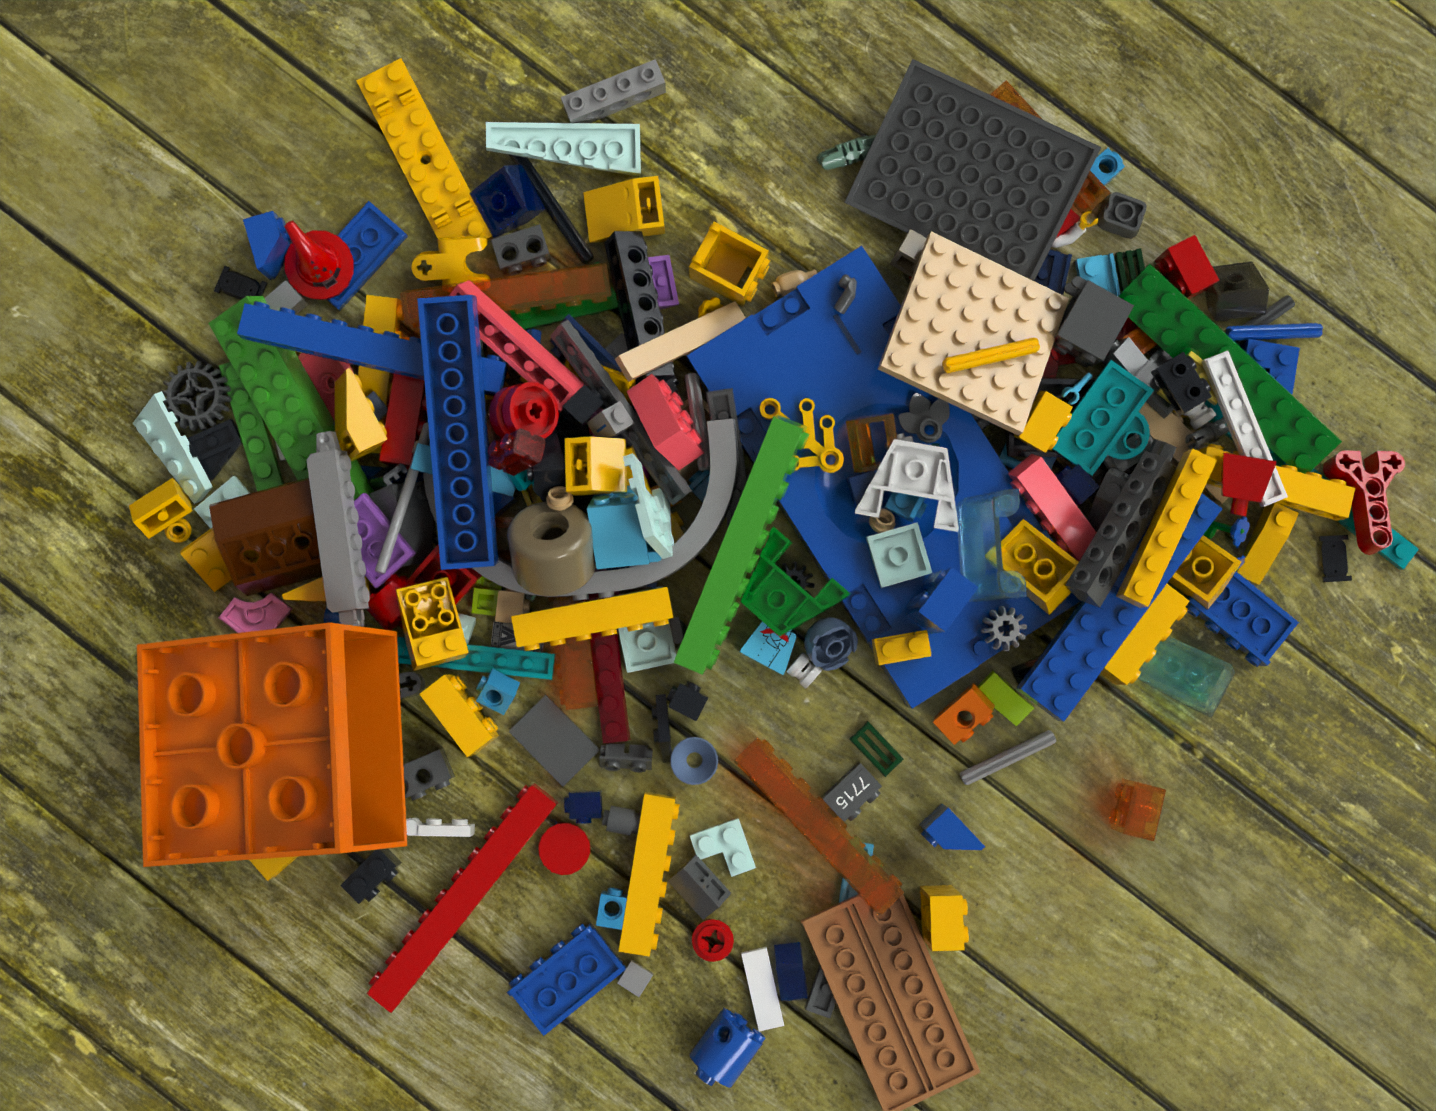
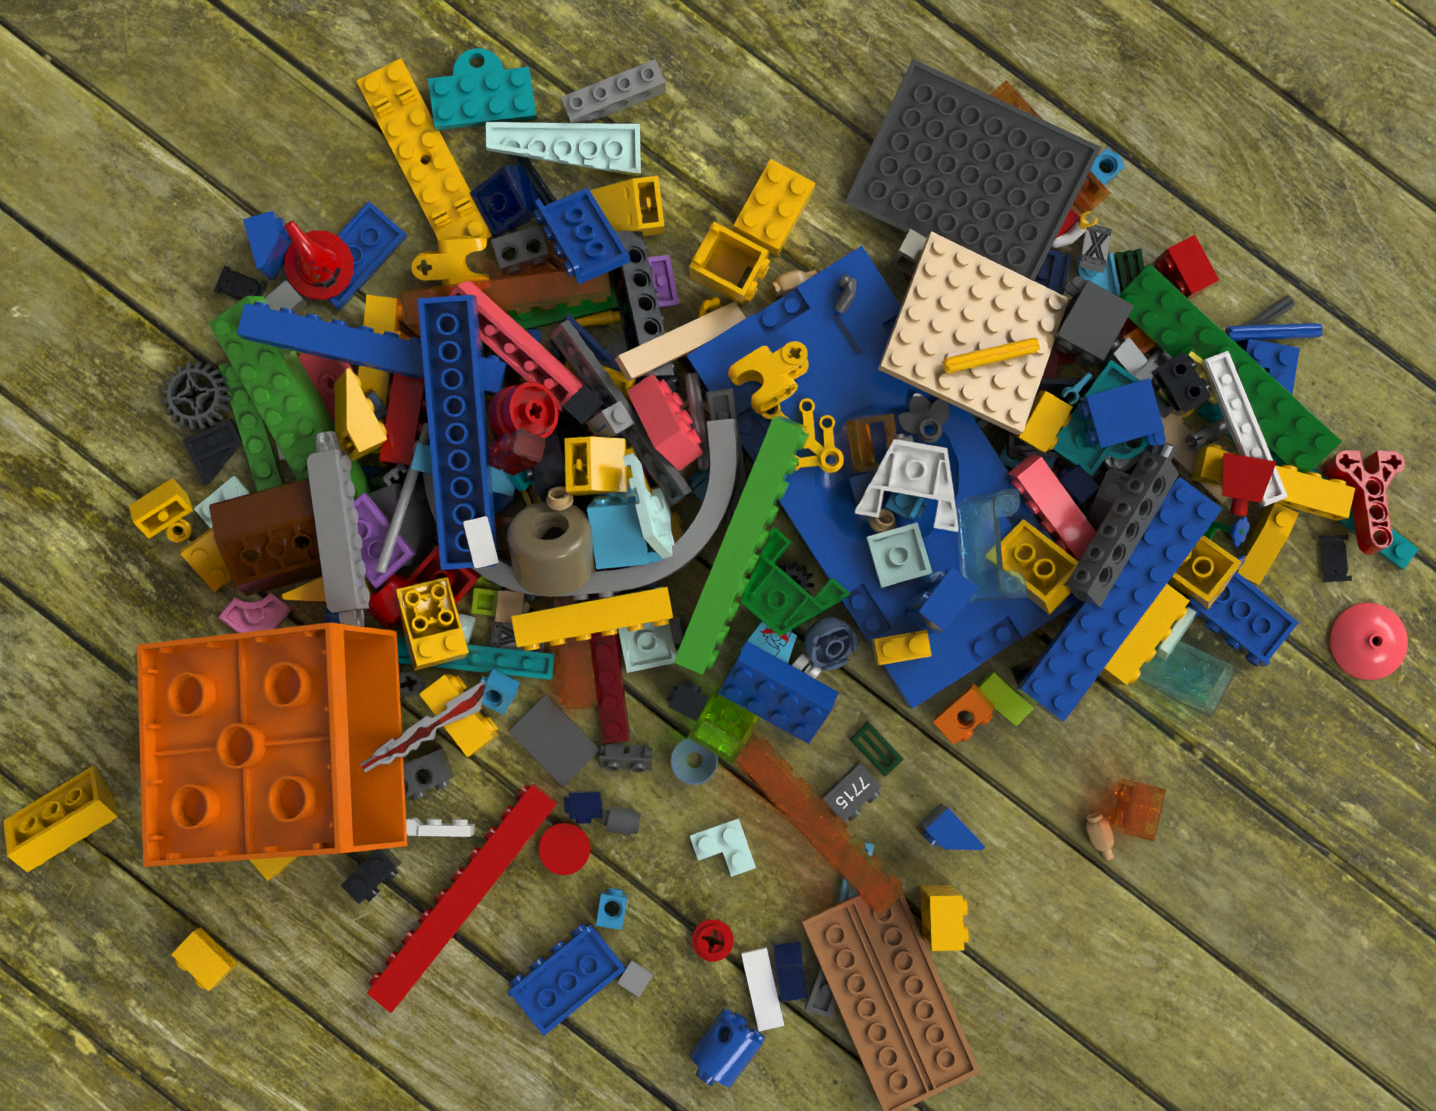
(59, 819): none -> yellow slope
(173, 450): light aqua wing -> none
(203, 959): none -> yellow brick
(425, 729): none -> light grey sword
(480, 542): none -> white sticker
(481, 93): none -> teal plate
(581, 235): none -> blue bracket
(603, 318): none -> yellow animal
(647, 874): yellow brick -> none
(662, 733): black wing -> none
(699, 887): dark grey hinge -> none
(723, 727): none -> clear neon green brick
(774, 207): none -> yellow brick
(774, 371): none -> yellow piece
(778, 692): none -> blue brick
(846, 153): sand green hinge -> none
(1007, 757): light grey axle -> none
(1011, 635): light grey gear -> none
(1095, 248): none -> tile
(1100, 834): none -> tan plant
(1121, 215): dark grey piece -> none
(1122, 415): none -> blue container
(1166, 528): yellow brick -> none
(1177, 632): none -> light aqua tile
(1200, 415): white wheel -> none
(1238, 292): clear smoke slope -> none
(1352, 641): none -> coral dish

